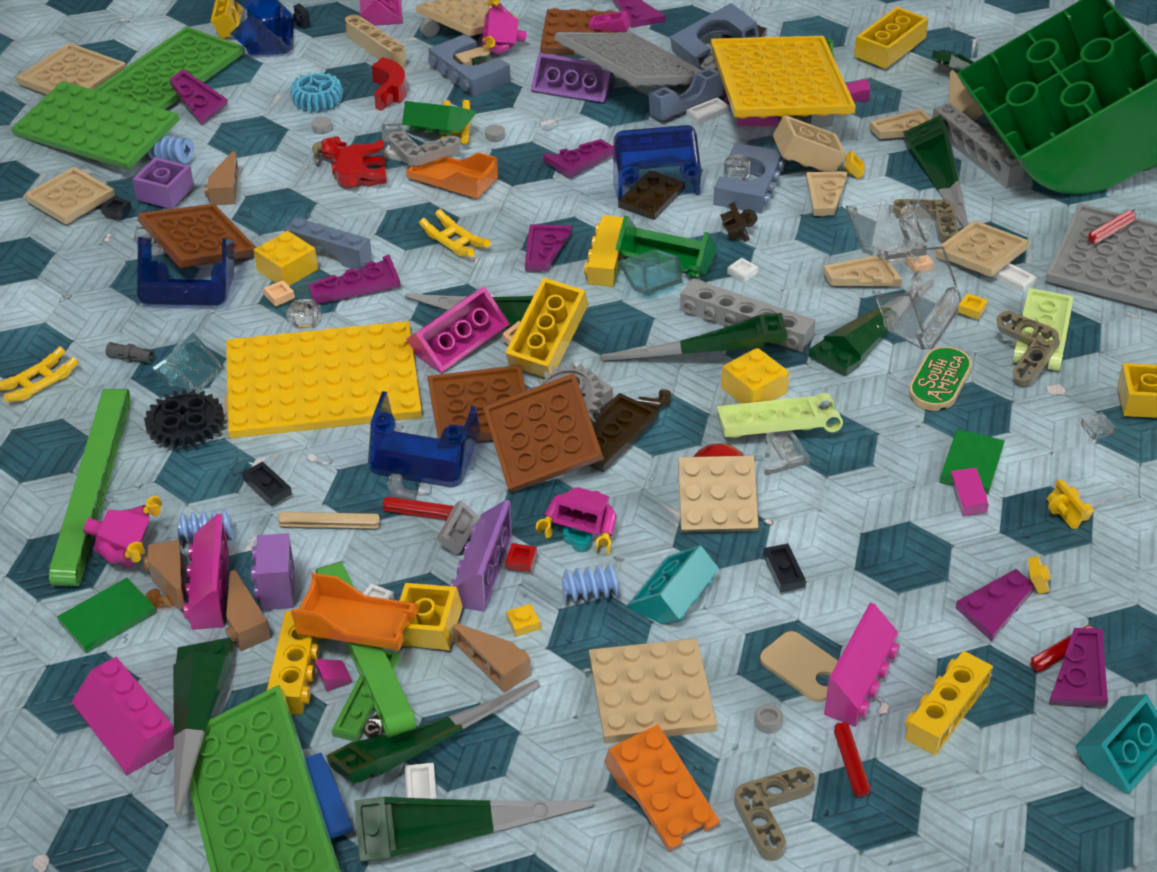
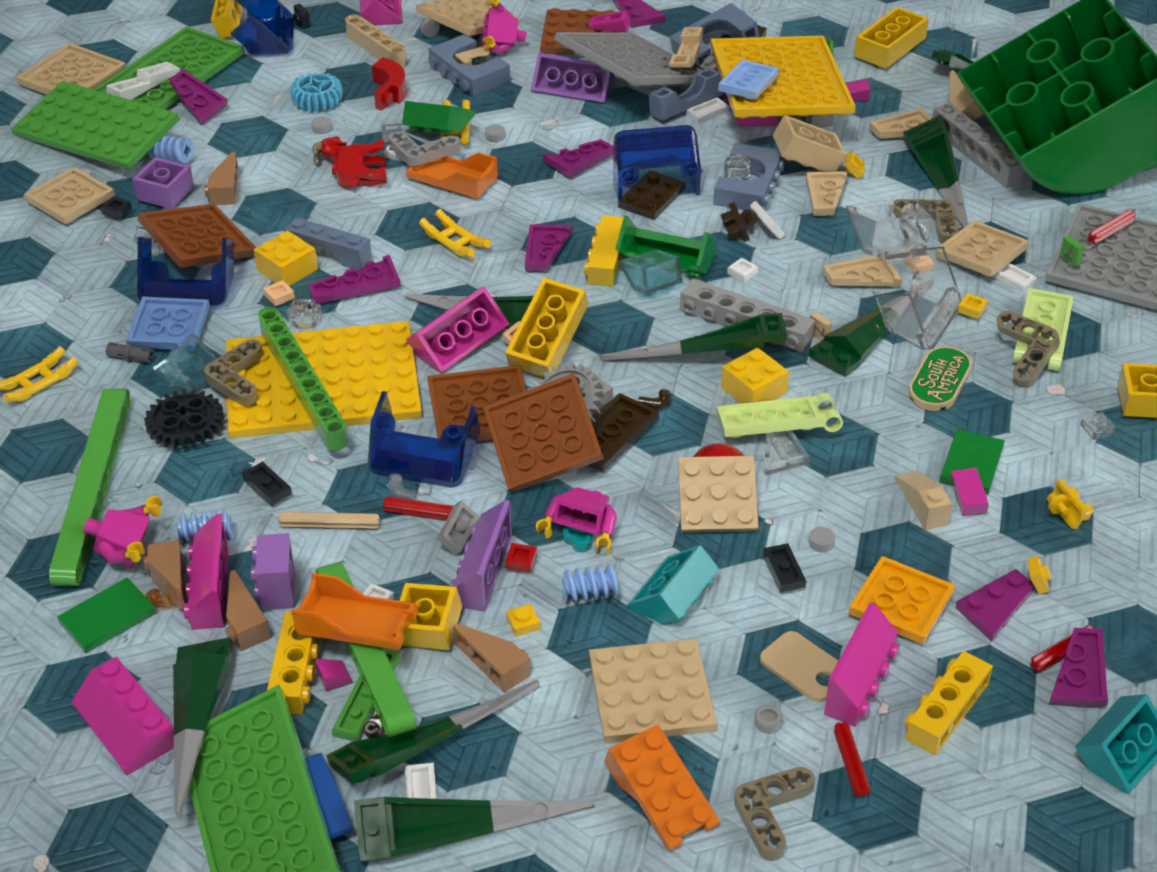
(145, 80): none -> white slope
(167, 321): none -> medium blue plate
(246, 354): none -> dark tan beam
(303, 379): none -> bright green beam
(689, 48): none -> tan slope
(748, 79): none -> light blue plate
(767, 220): none -> white tile
(821, 539): none -> light grey tile
(822, 325): none -> tan tile
(905, 597): none -> light orange plate
(926, 499): none -> tan slope
(1072, 250): none -> bright green tile

